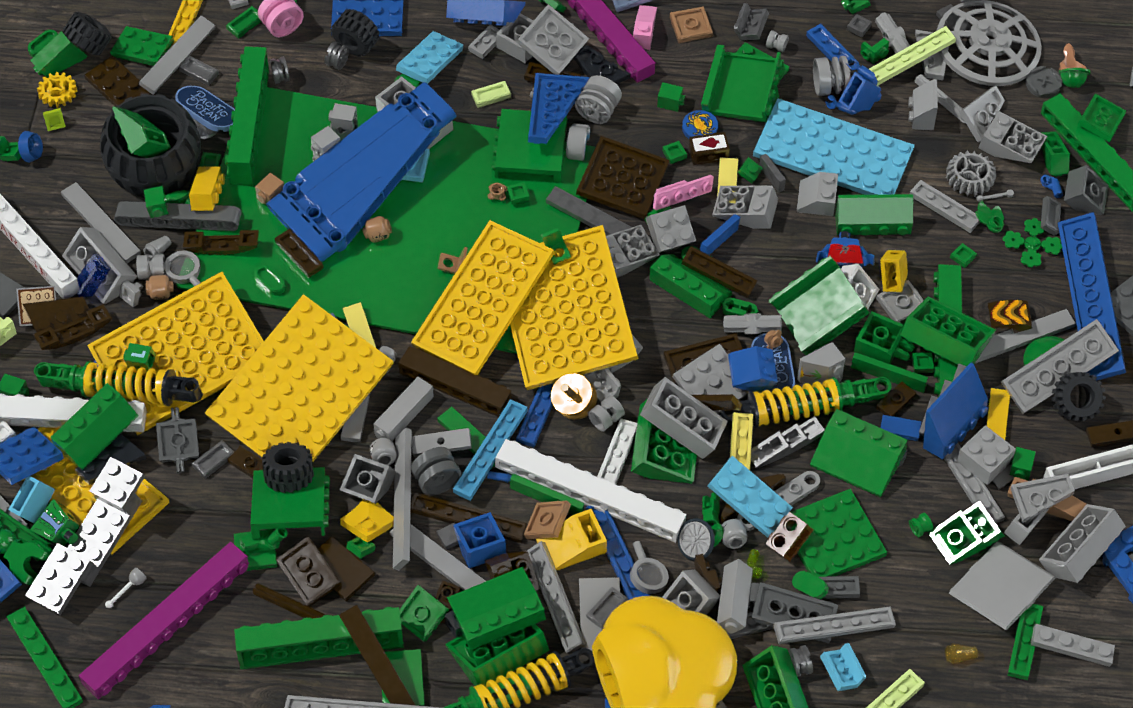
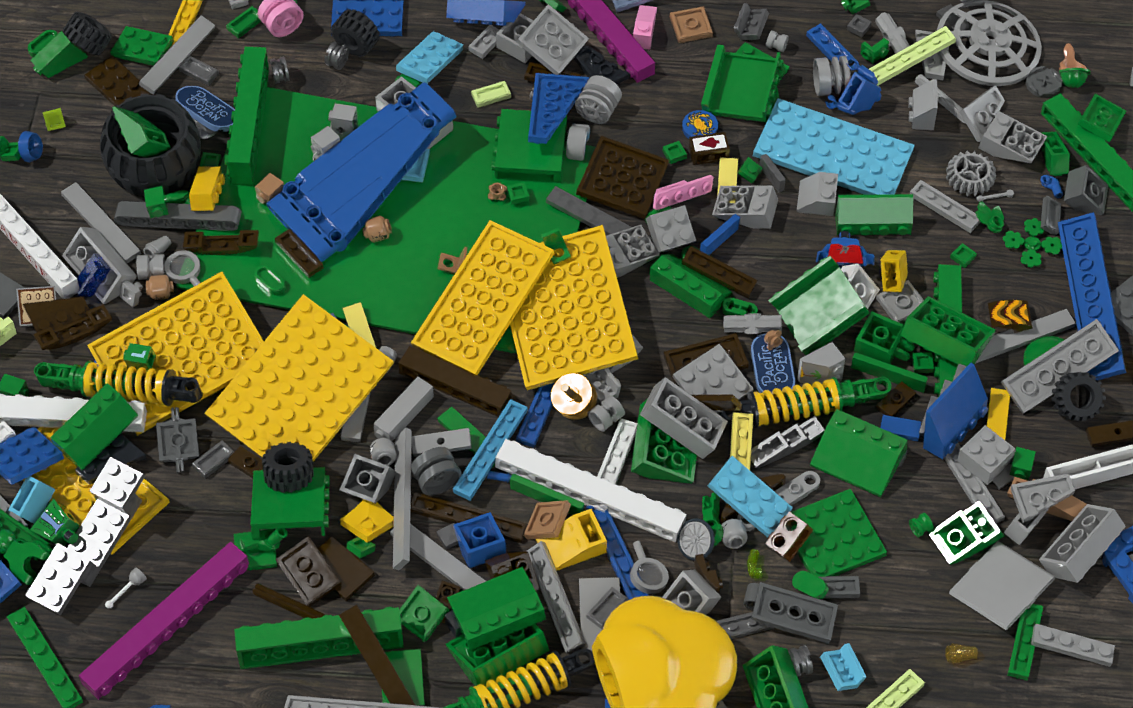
(57, 89): yellow gear -> none
(670, 97): green brick -> none
(734, 596): light grey brick -> none
(753, 369): blue slope -> none
(834, 625): light grey tile -> none

